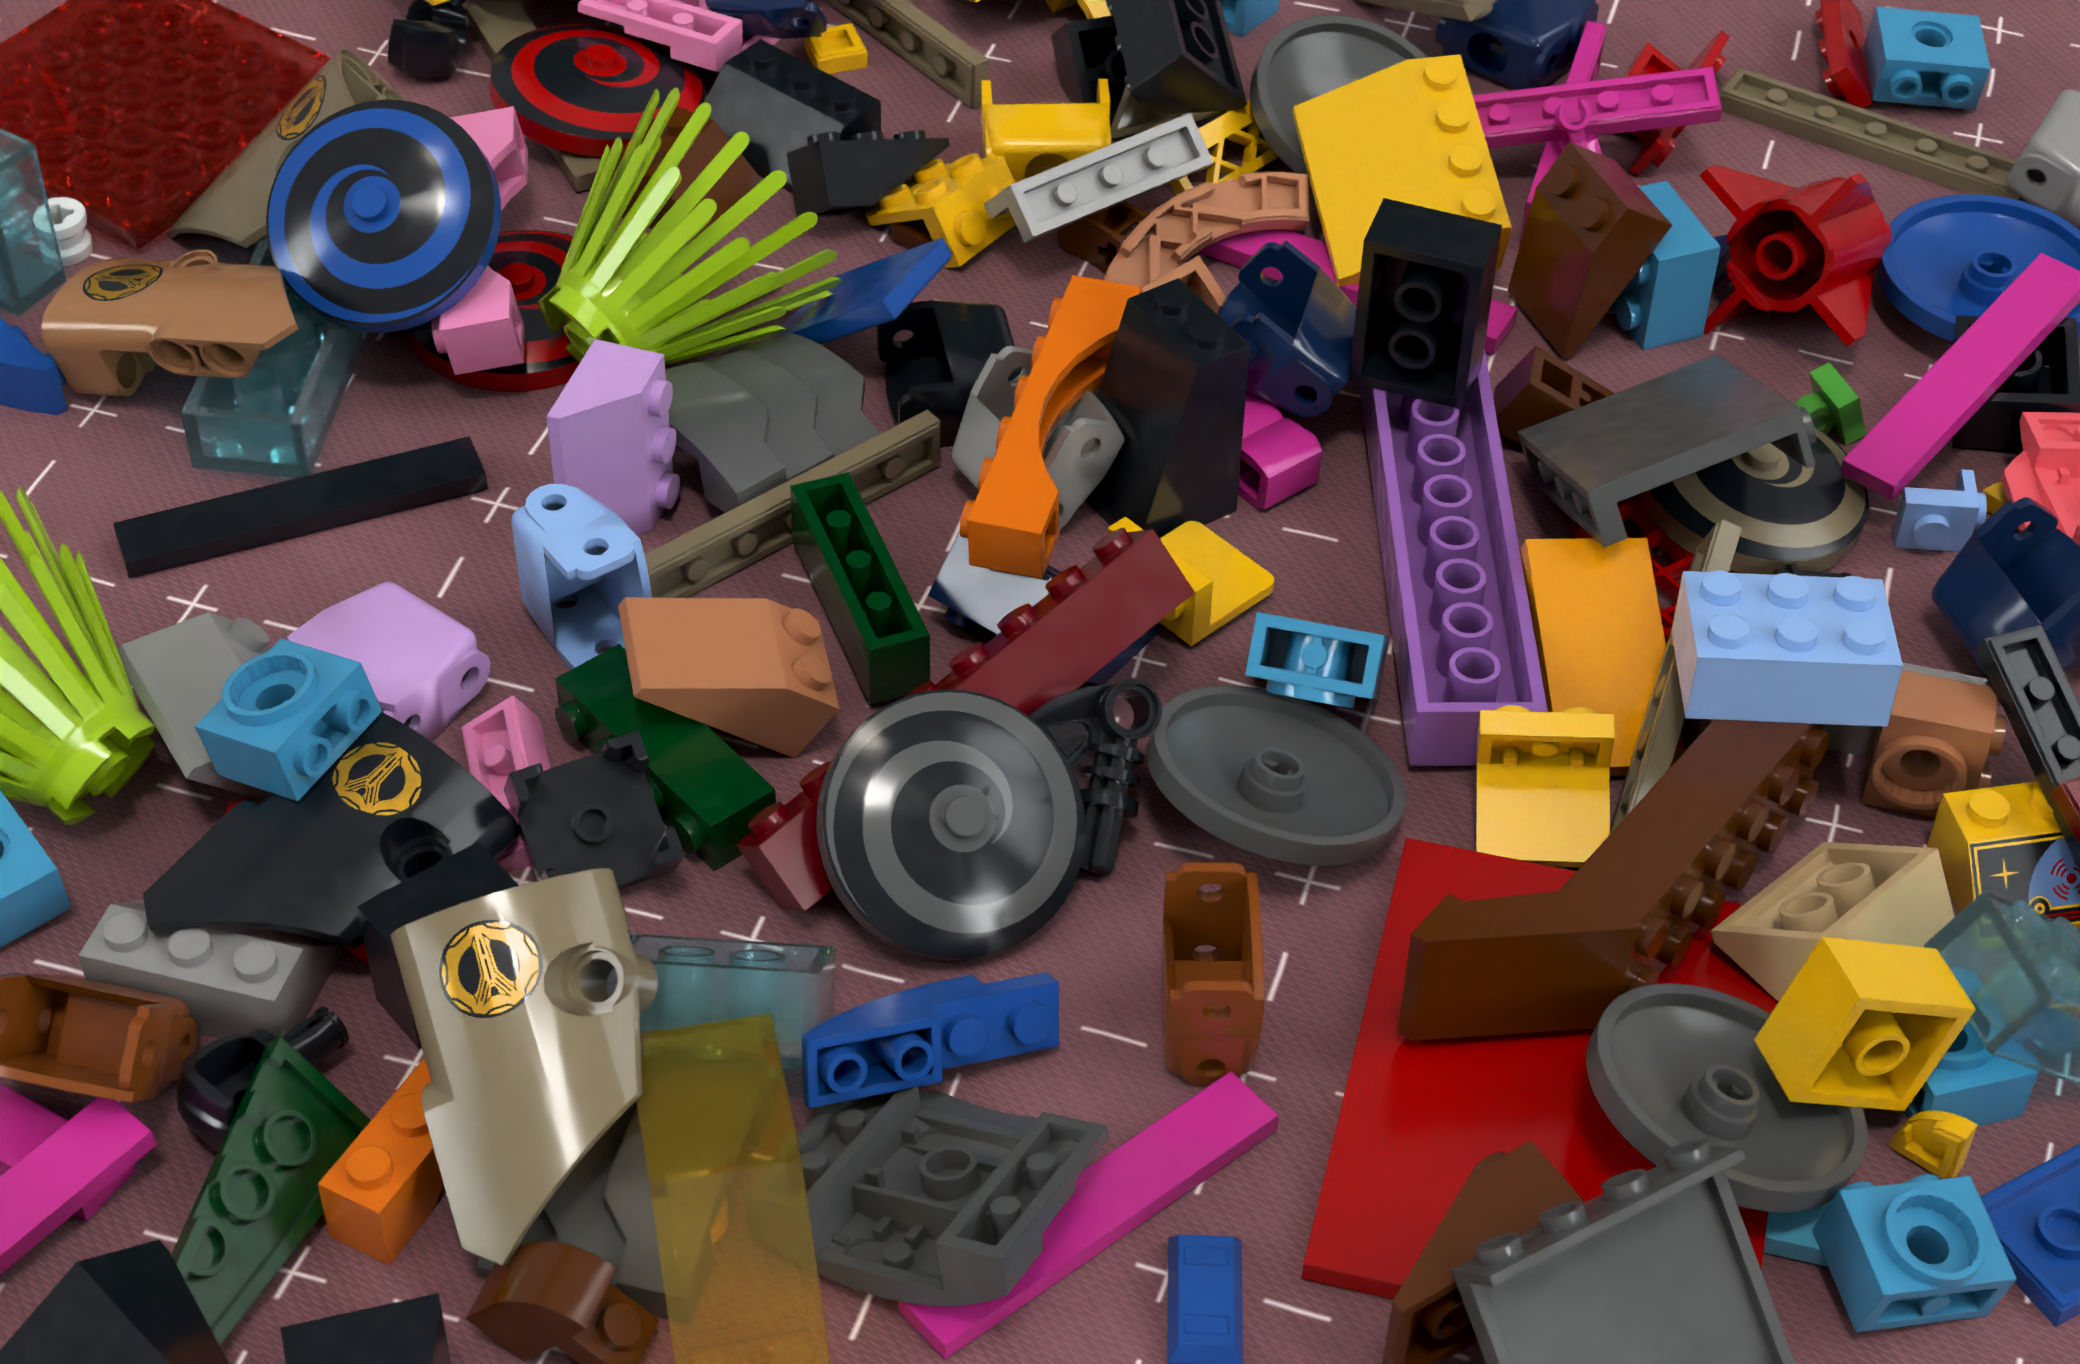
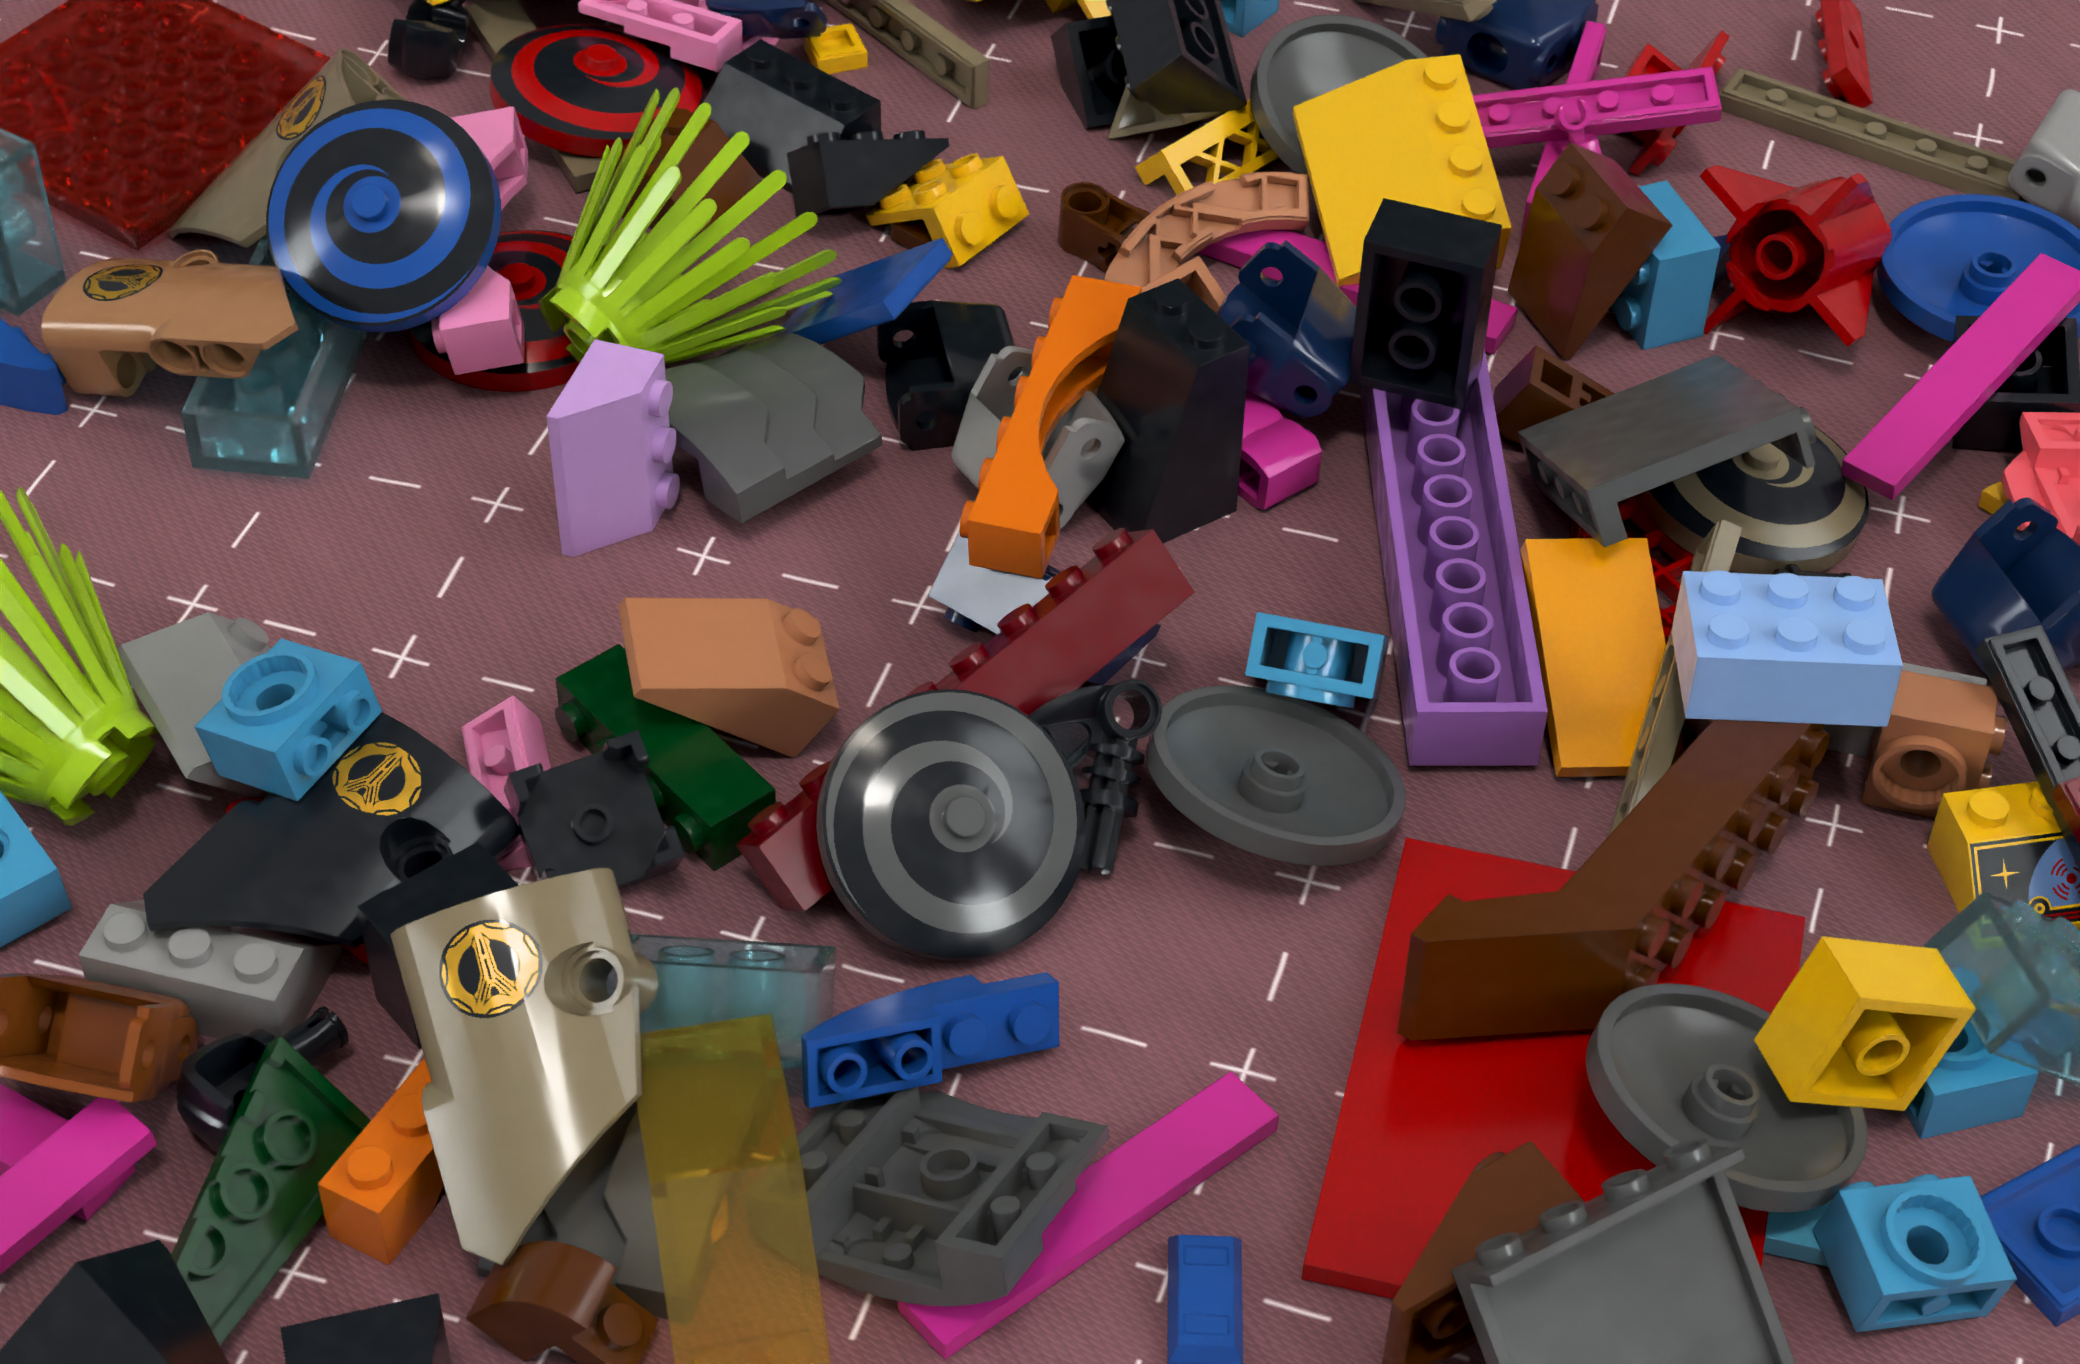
(69, 222): white wheel -> none
(299, 506): black tile -> none
(411, 652): lavender piece -> none
(581, 554): light blue piece -> none
(766, 521): dark tan tile -> none
(860, 587): dark green brick -> none
(1043, 133): yellow piece -> none
(1103, 178): light grey fence -> none
(1218, 995): dark orange piece -> none
(1219, 574): yellow bracket -> none
(1543, 784): yellow bracket -> none
(1833, 405): bright green tile -> none
(1837, 893): tan slope -> none
(1926, 58): dark azure brick -> none
(1935, 1141): yellow tile -> none
(1938, 516): light blue bracket -> none

